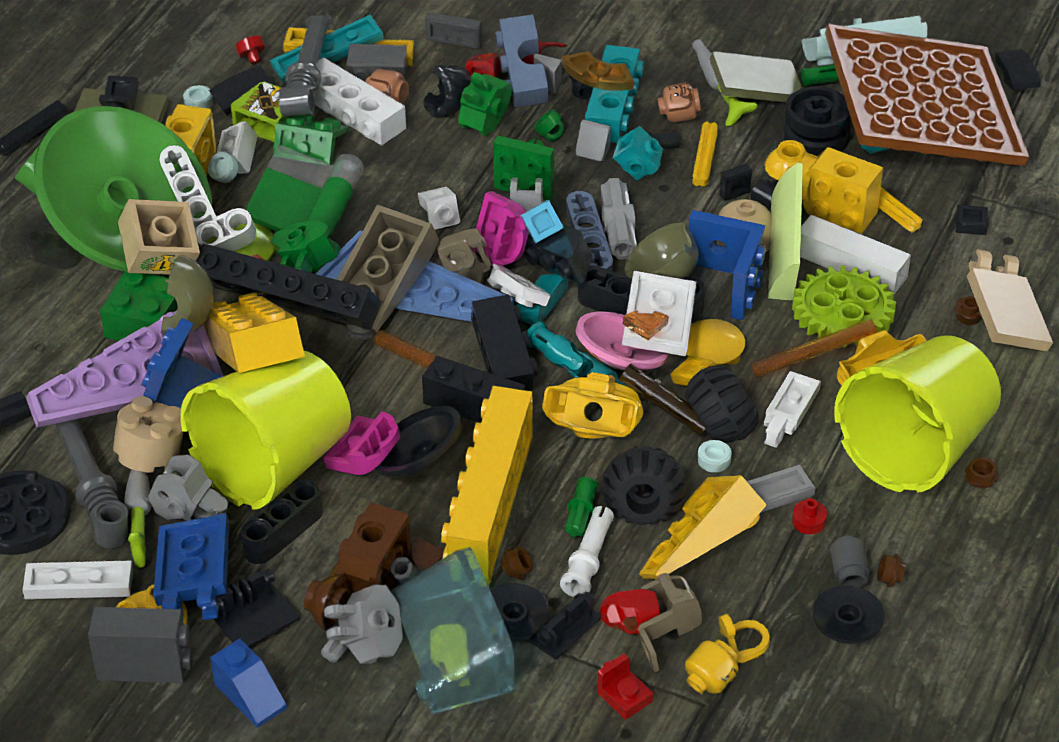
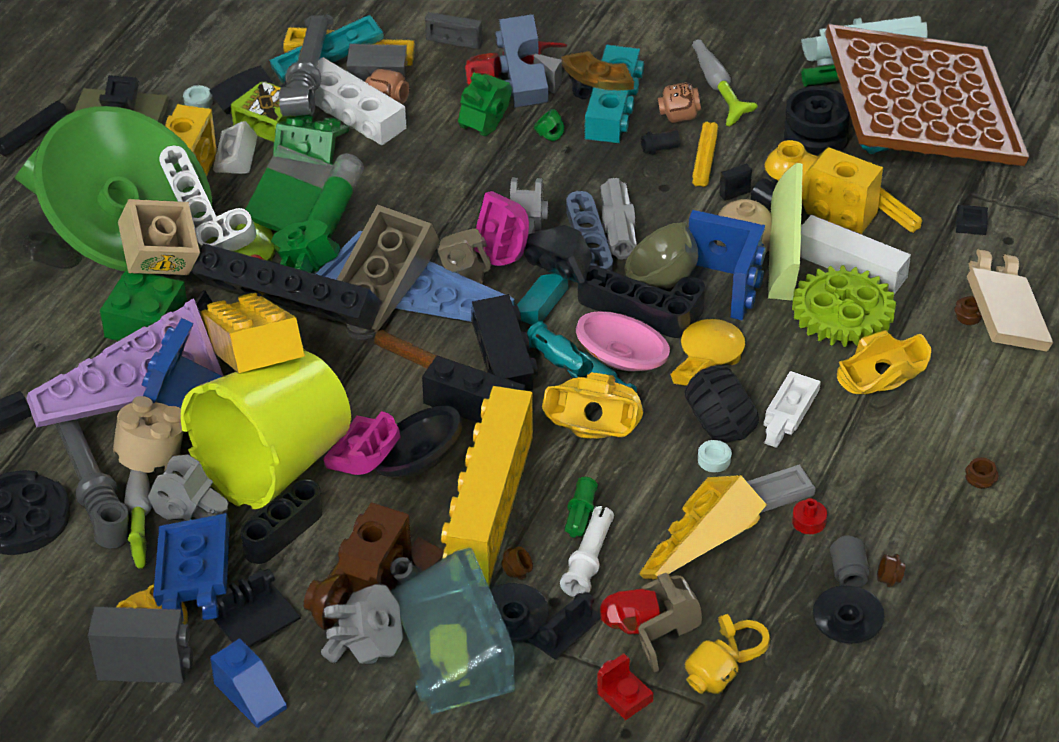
(78, 579): white plate -> none
(192, 291): olive cylinder -> none
(223, 167): light aqua tile -> none
(250, 48): red tile -> none
(440, 207): white bracket -> none
(451, 85): black hair -> none
(517, 286): white hinge -> none
(524, 162): green plate -> none
(541, 221): medium azure tile -> none
(593, 140): light grey slope -> none
(638, 153): teal brick -> none
(645, 323): clear orange tile -> none
(655, 392): dark brown pin -> none
(662, 491): black wheel -> none
(667, 296): white tile -> none
(755, 76): tile -> none
(813, 348): clear orange piece -> none
(917, 412): neon yellow cone -> none
(1018, 69): black slope -> none

